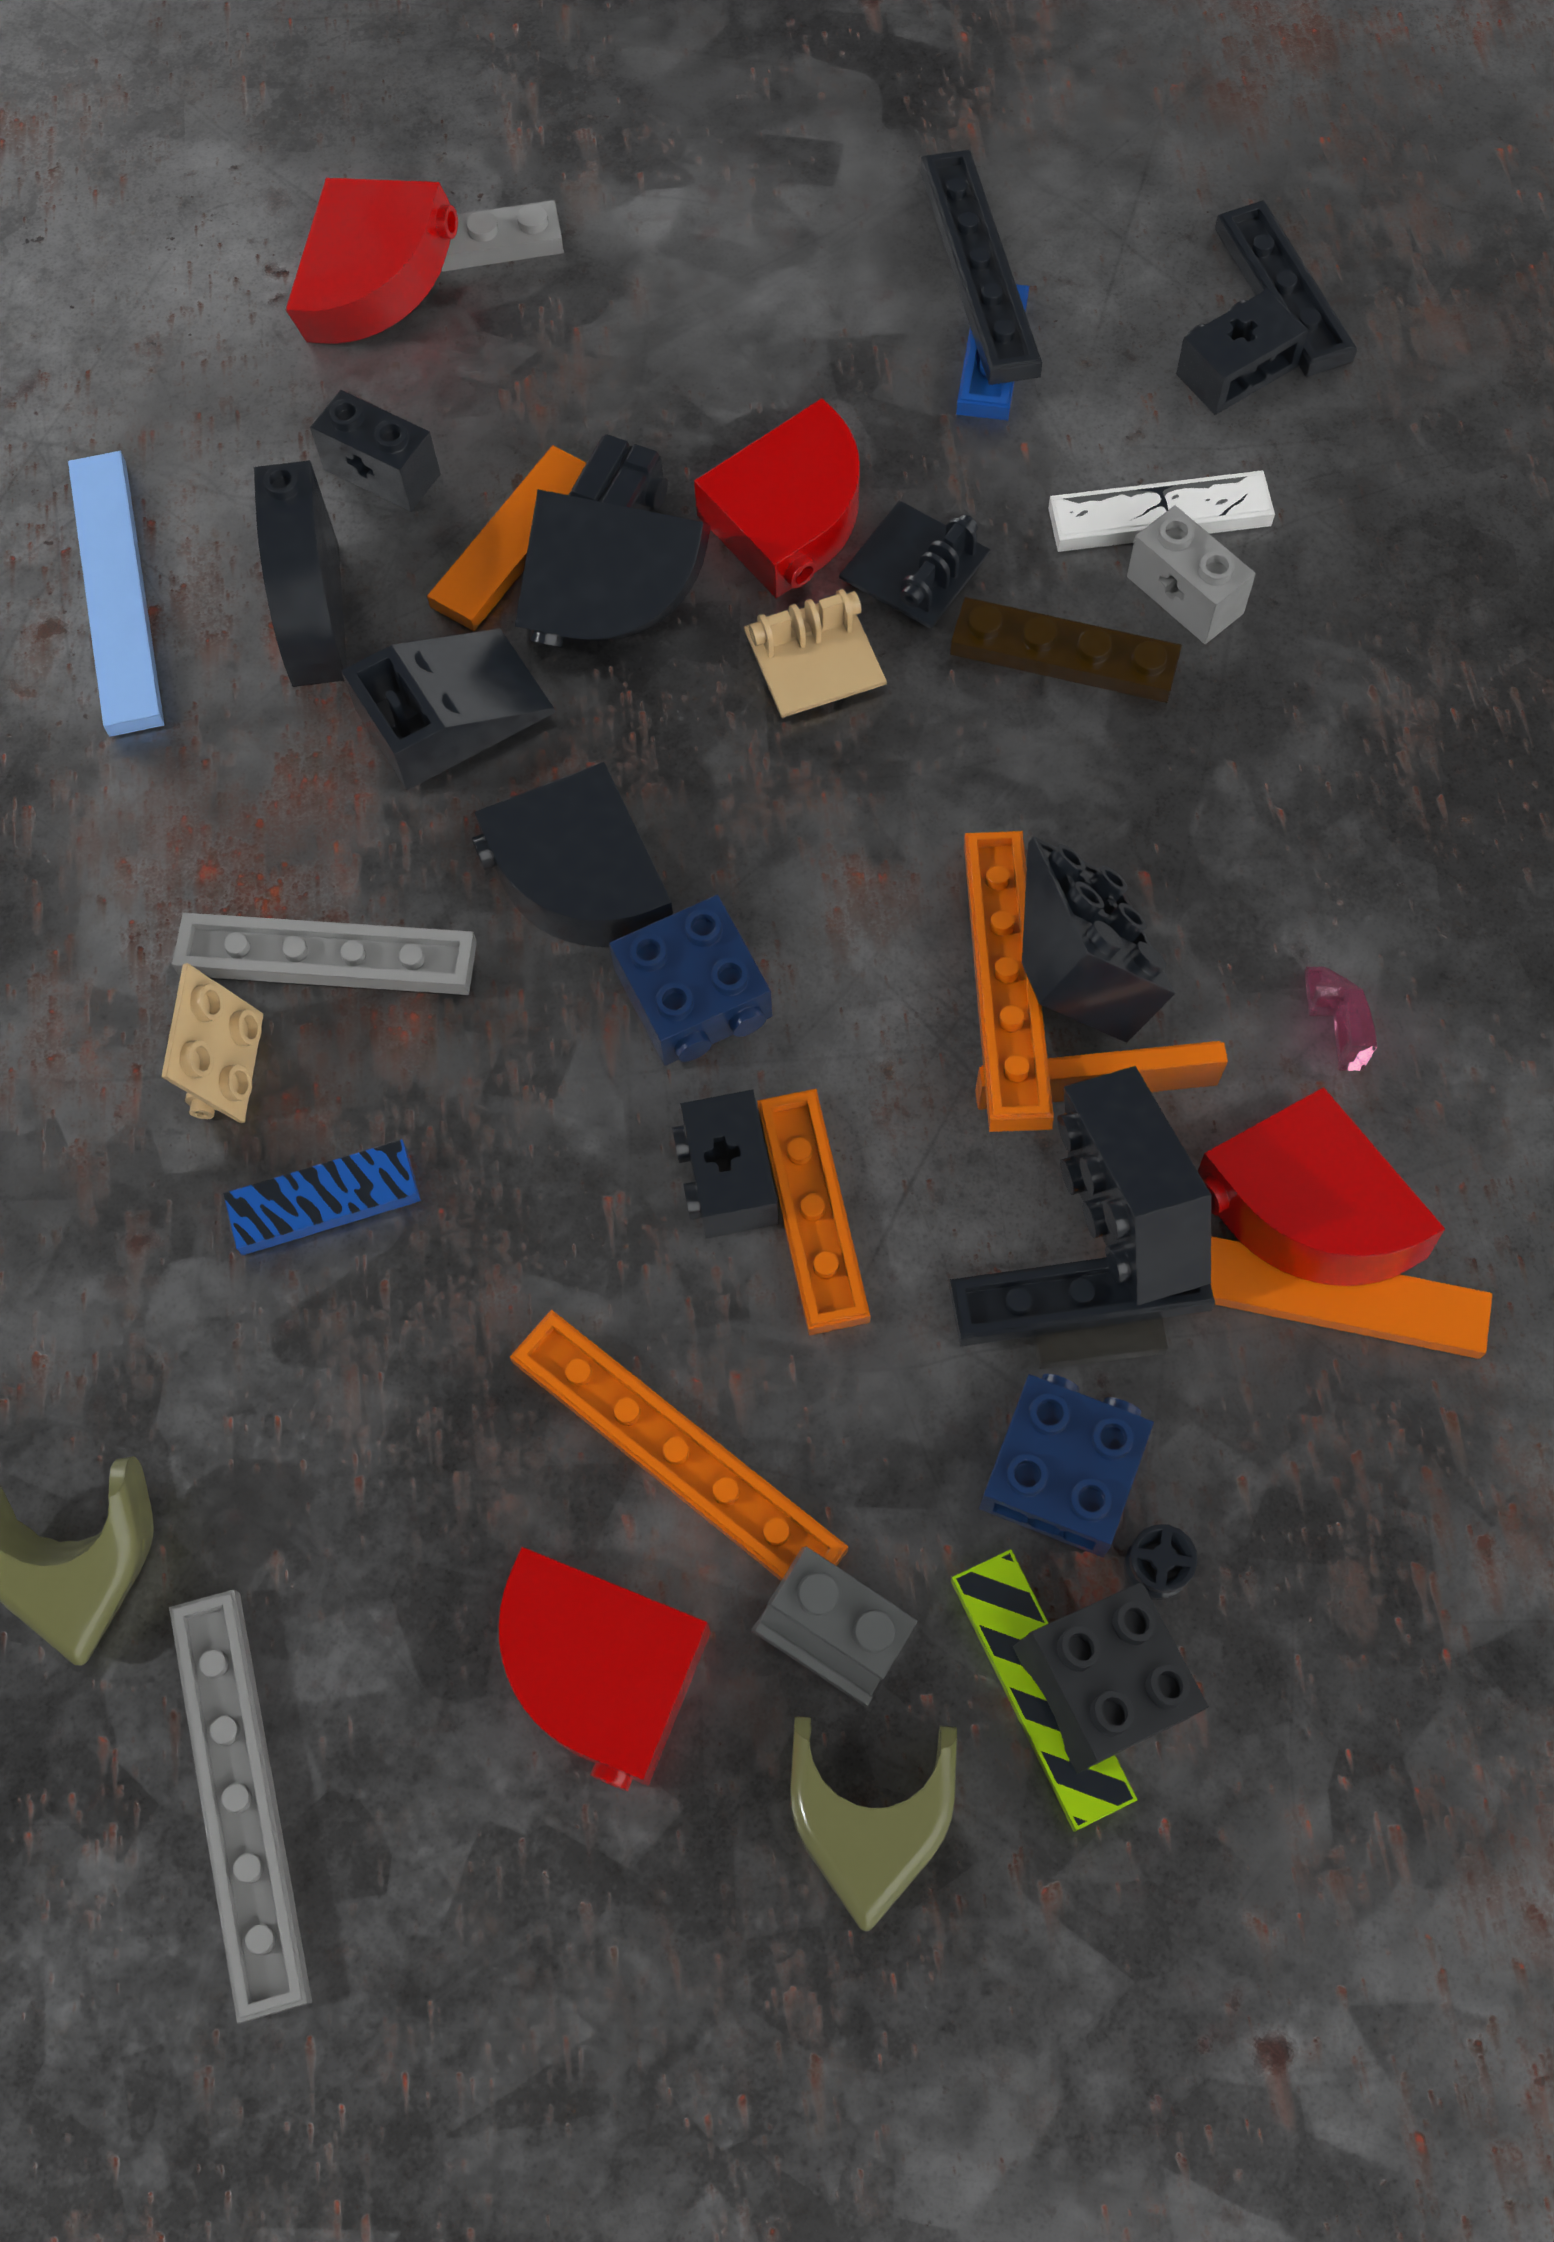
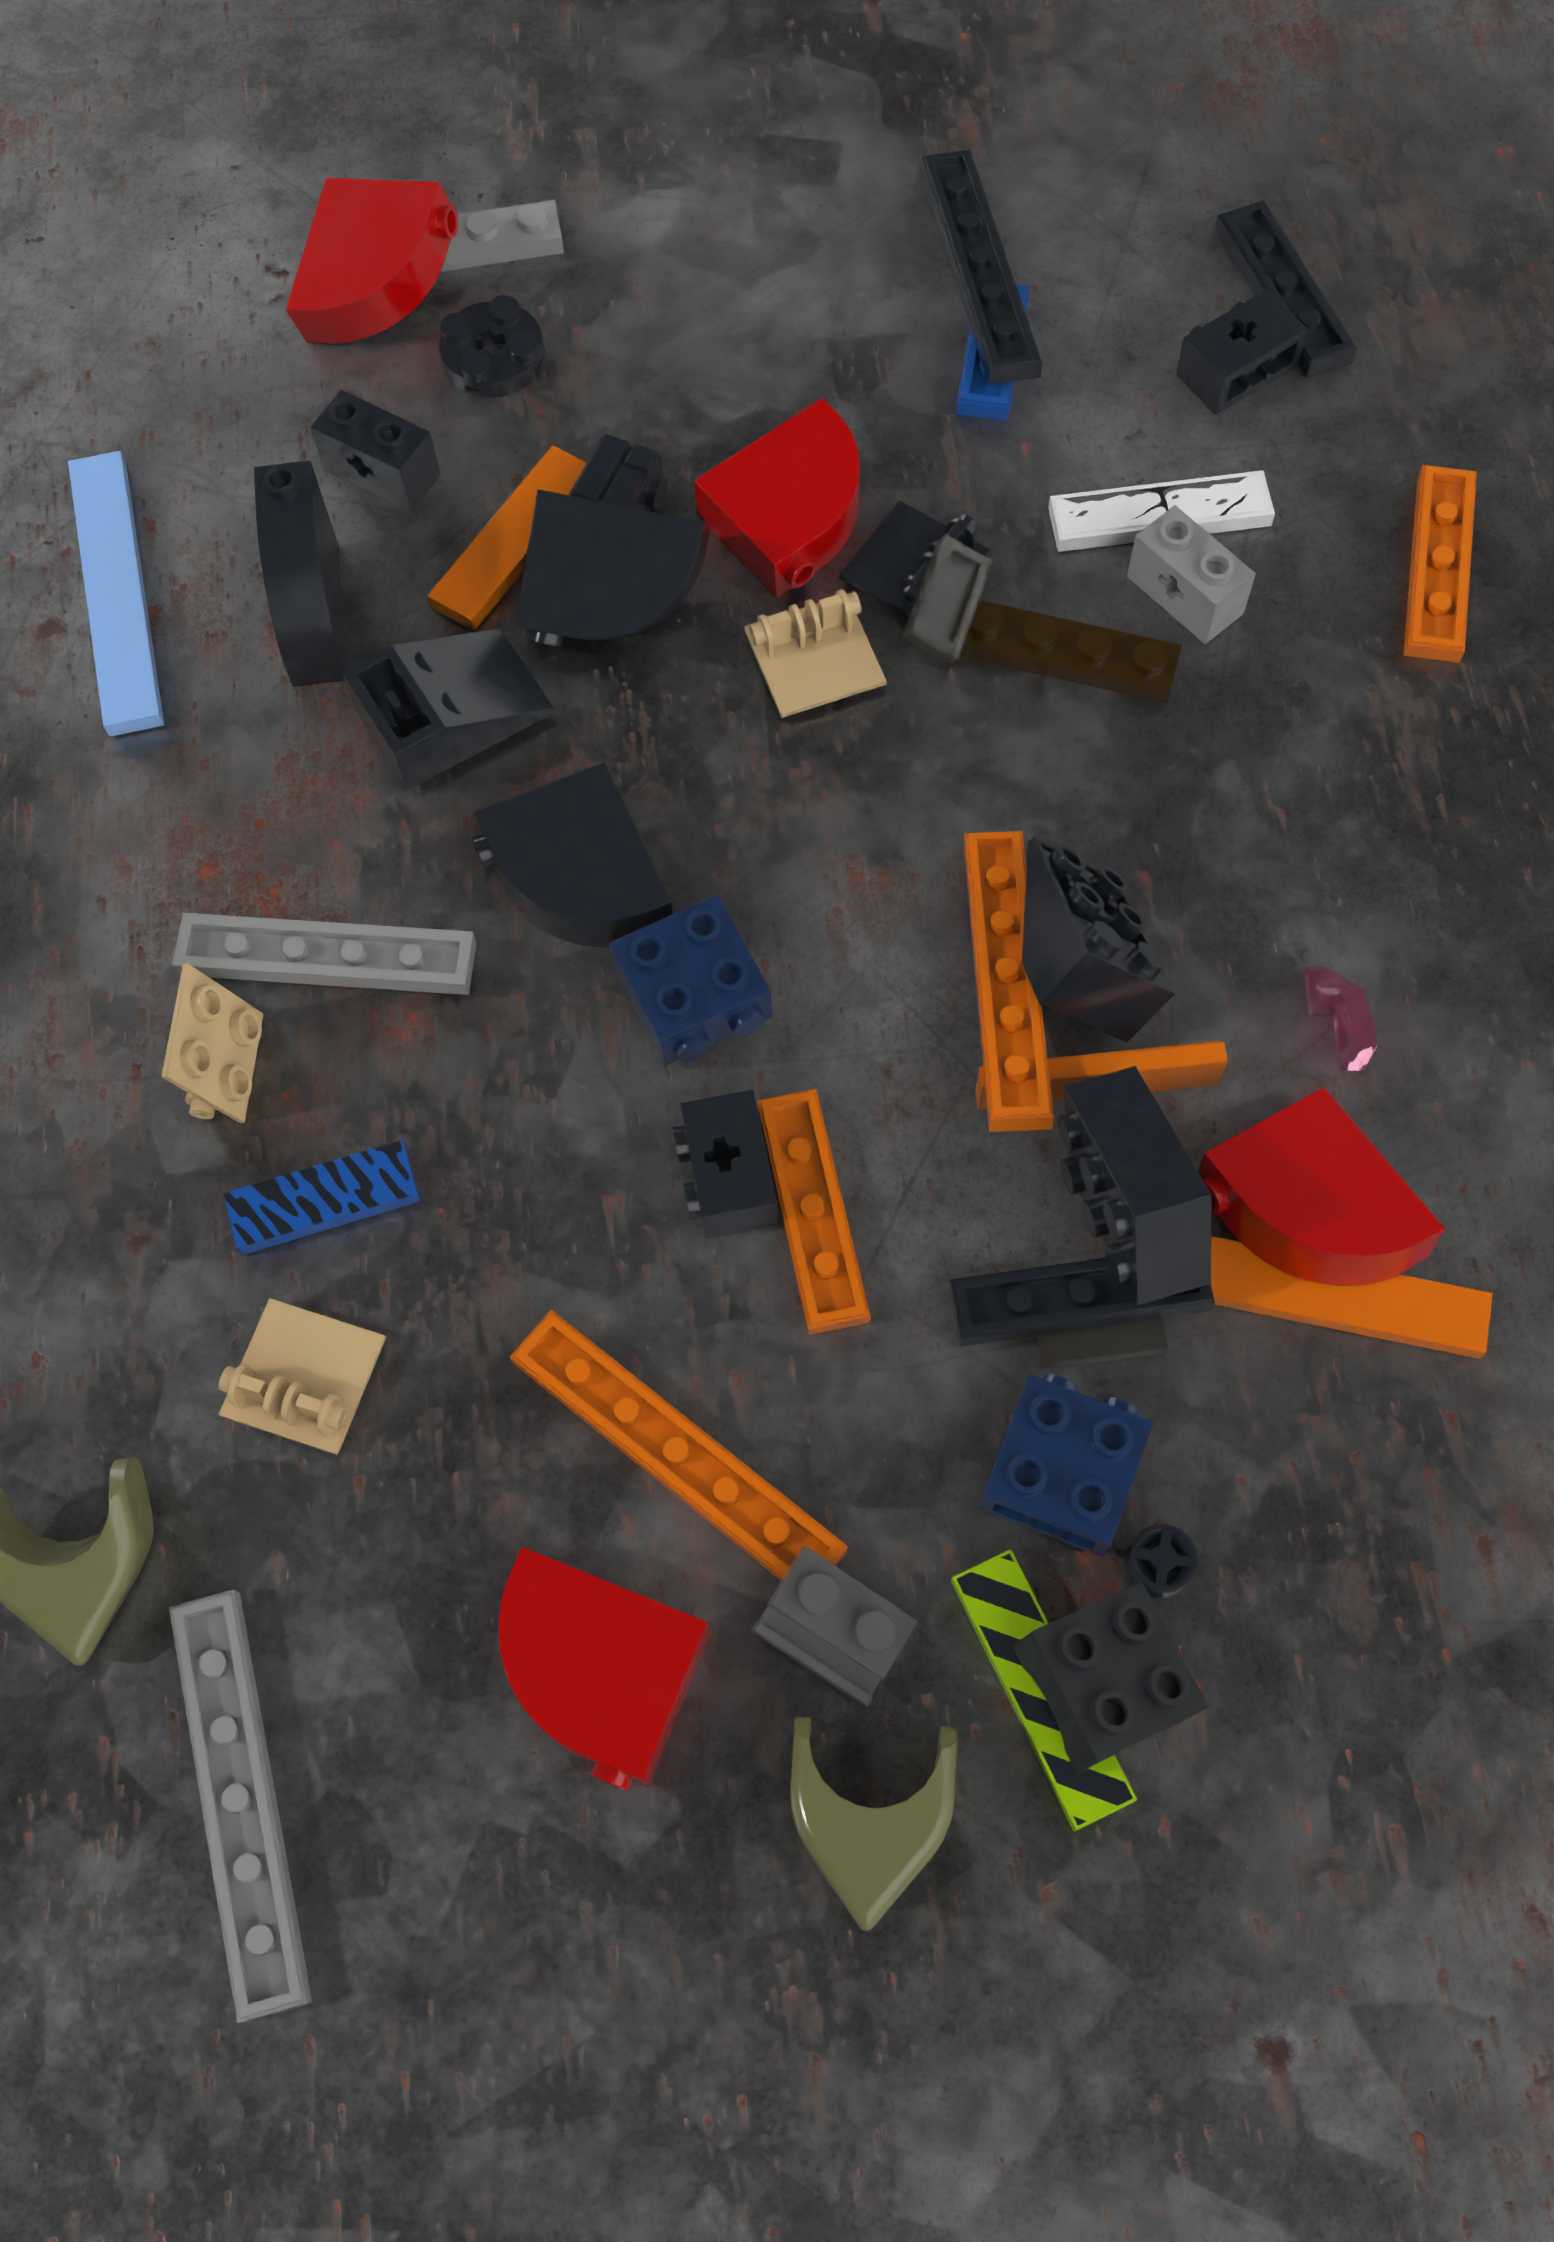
(301, 1376): none -> tan hinge
(485, 324): none -> black plate
(947, 599): none -> clear smoke tile
(1440, 564): none -> orange tile

